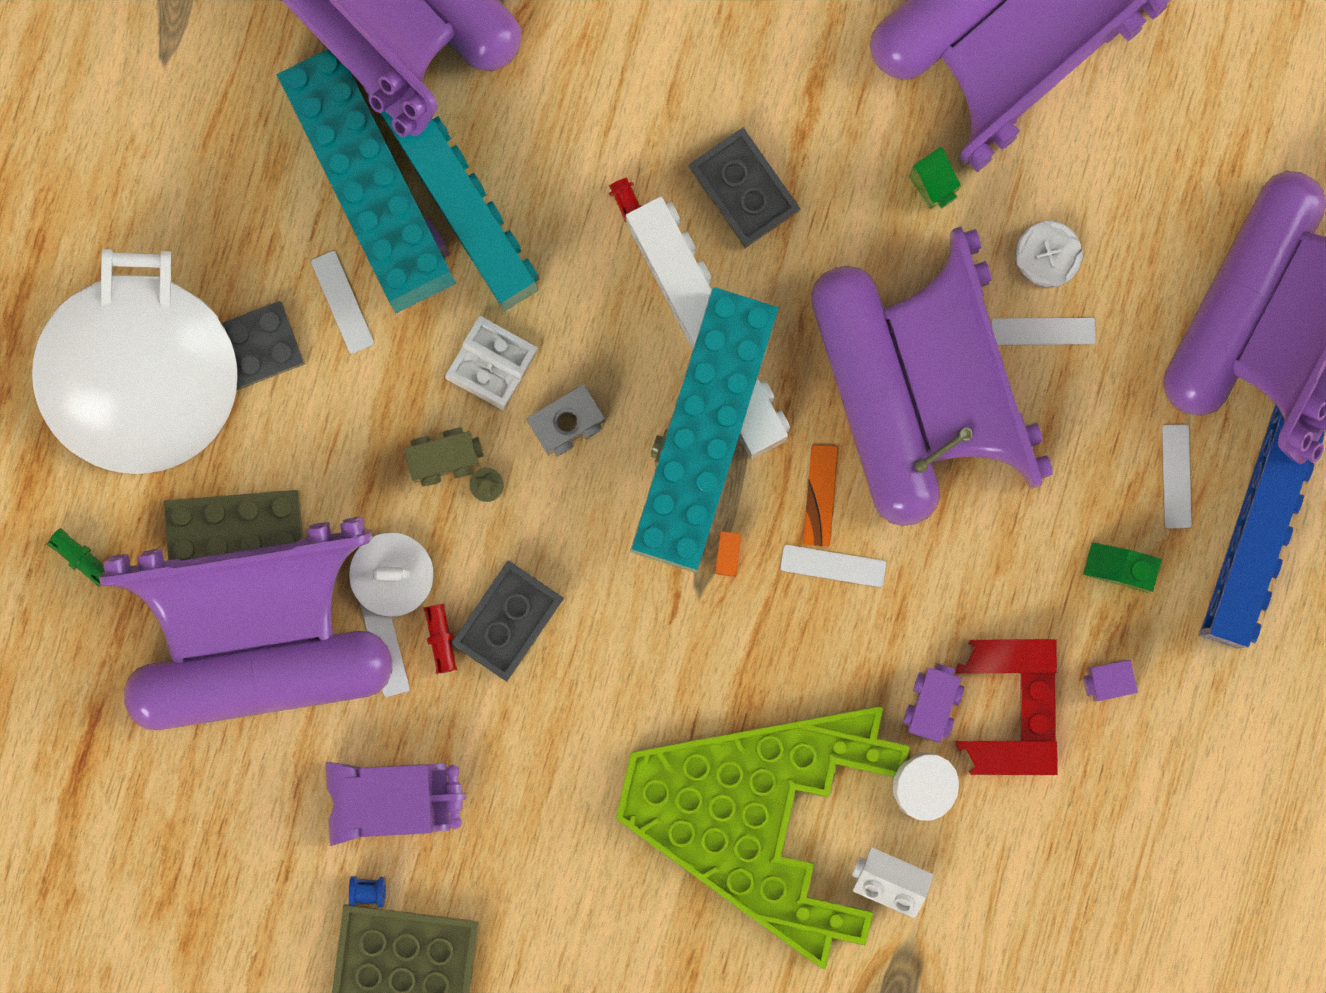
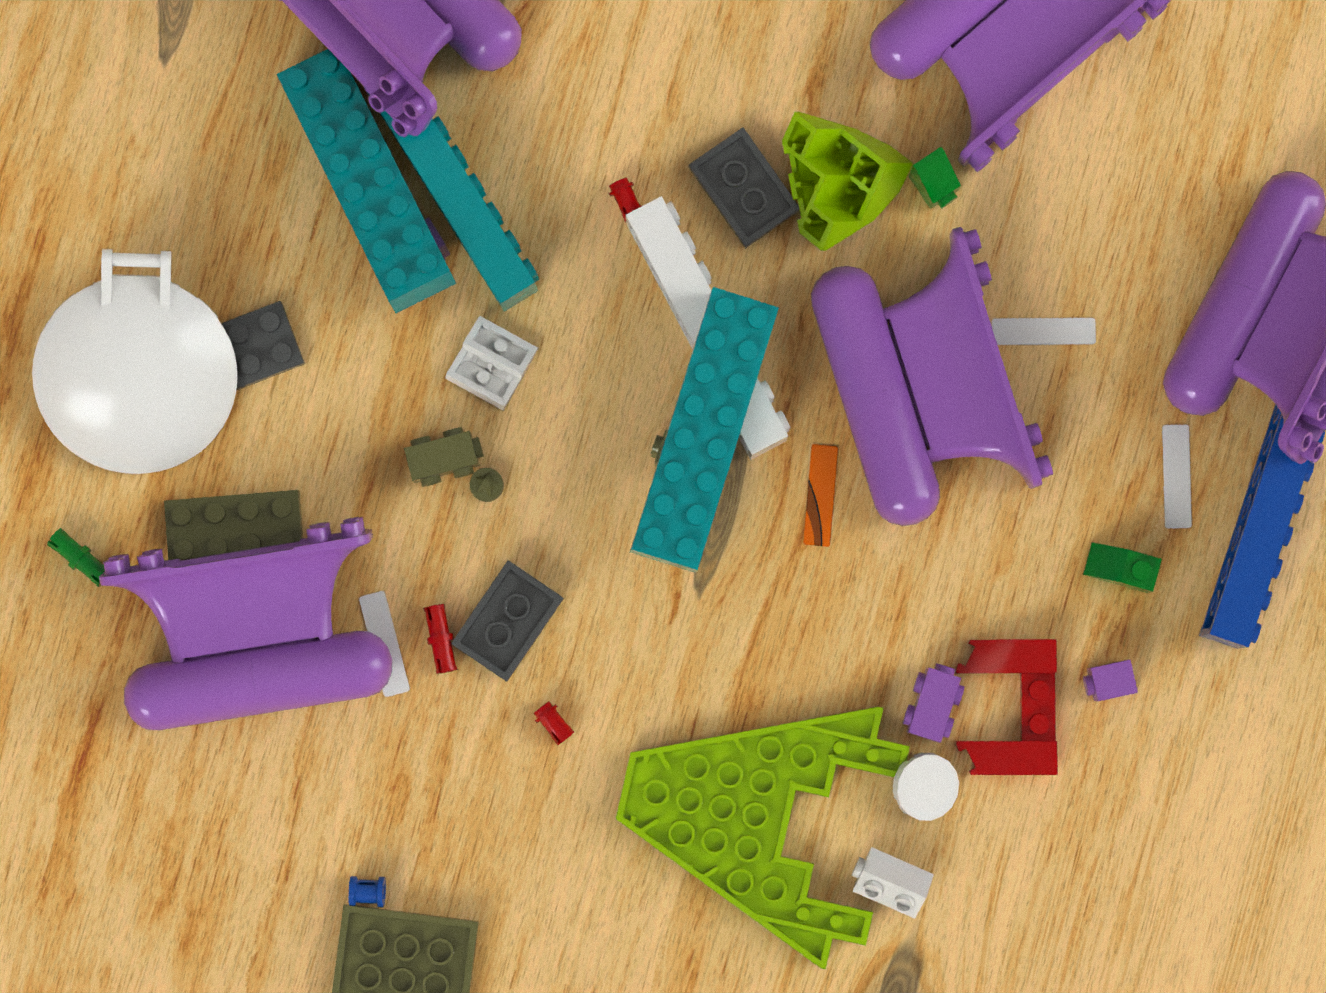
(342, 302): white sticker -> none
(391, 574): white shield -> none
(392, 800): medium lavender piece -> none
(553, 722): none -> red pin
(577, 403): light grey brick -> none
(728, 553): orange piece -> none
(833, 565): white sticker -> none
(839, 177): none -> lime brick
(964, 434): olive hinge -> none
(1048, 254): white tile -> none

